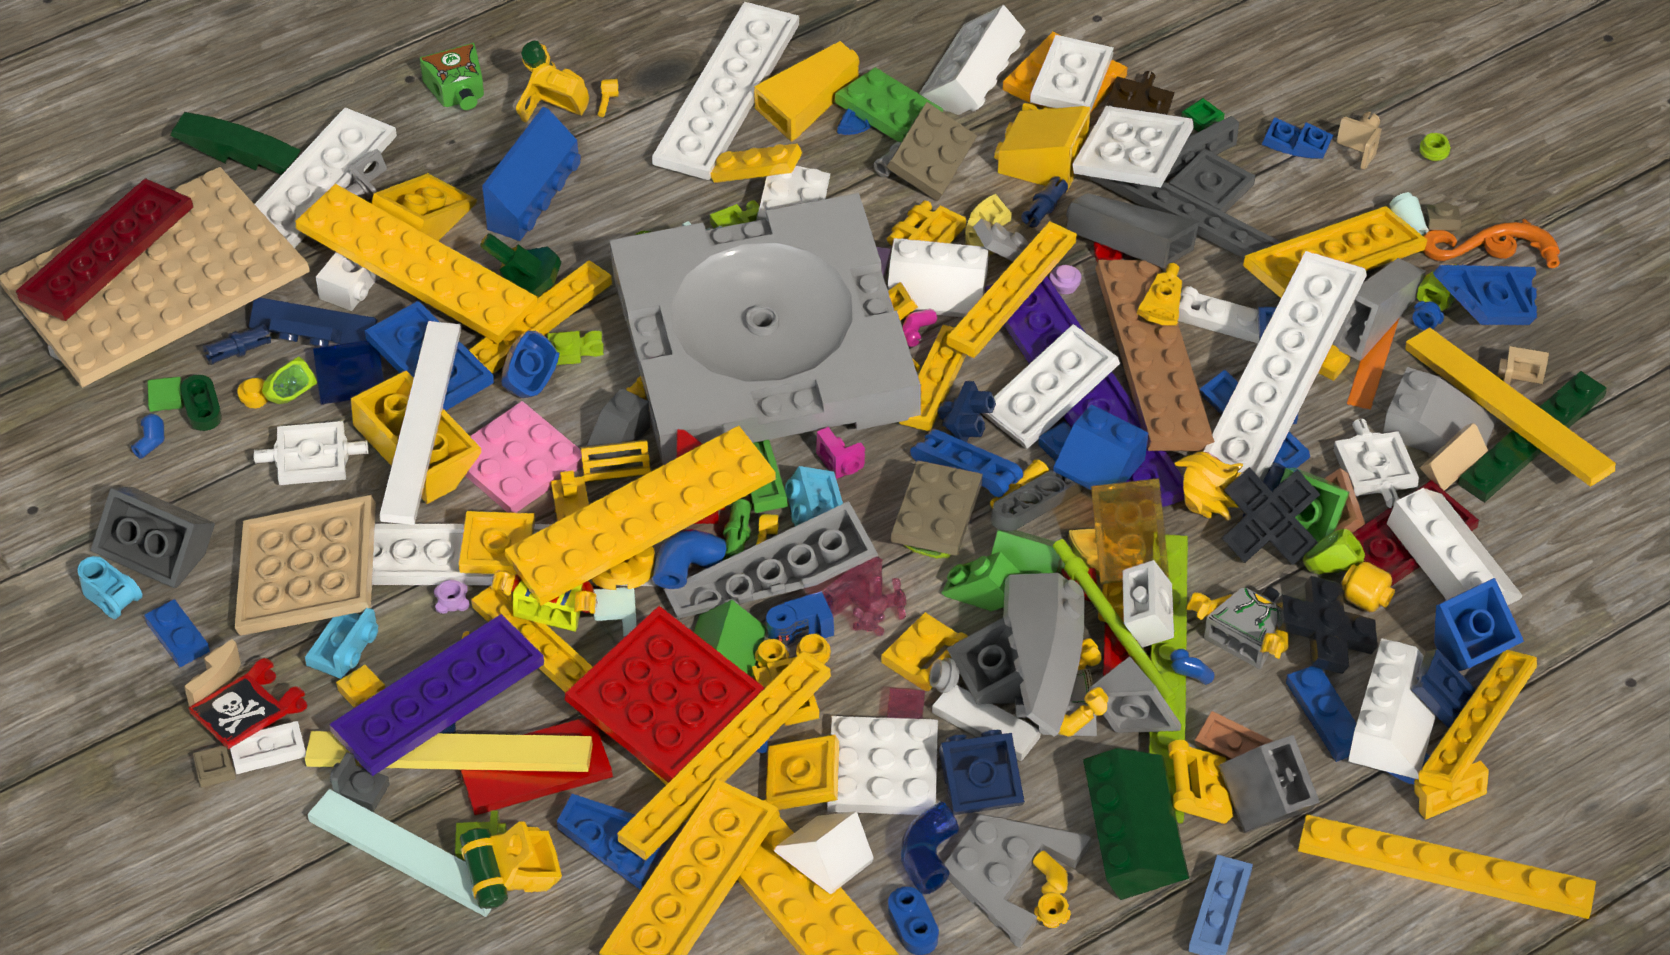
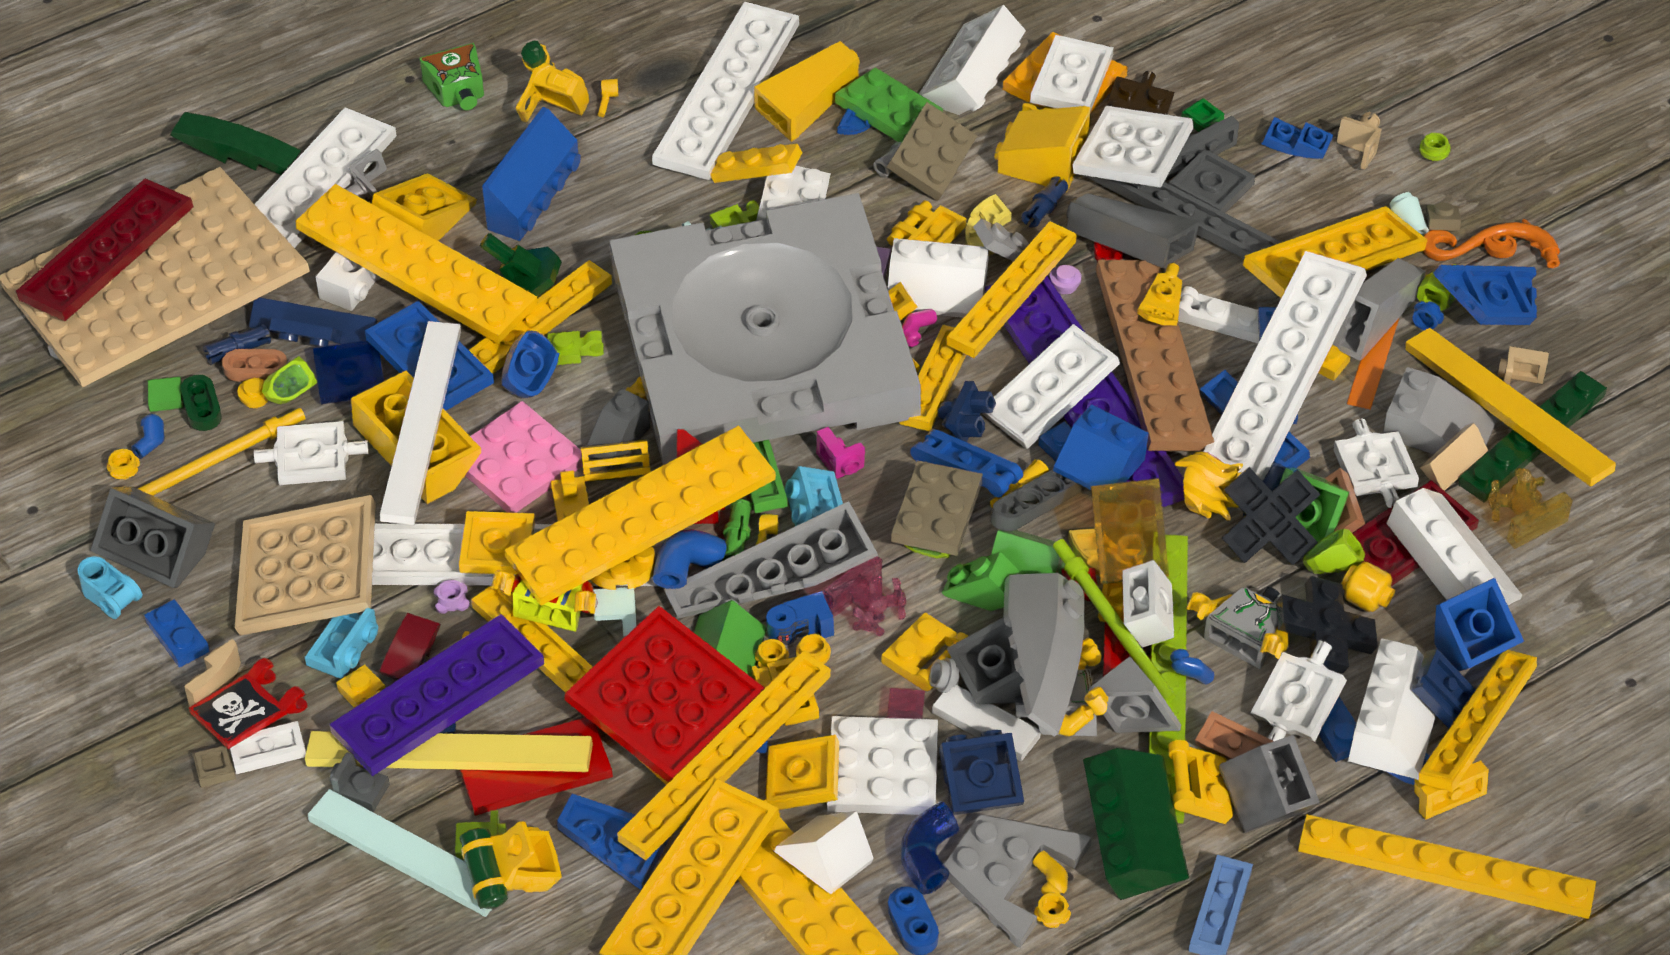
(123, 464): none -> yellow plate
(252, 363): none -> nougat plate
(268, 430): none -> yellow bar
(409, 646): none -> dark red slope
(1299, 695): none -> white plate
(1532, 516): none -> clear yellow piece

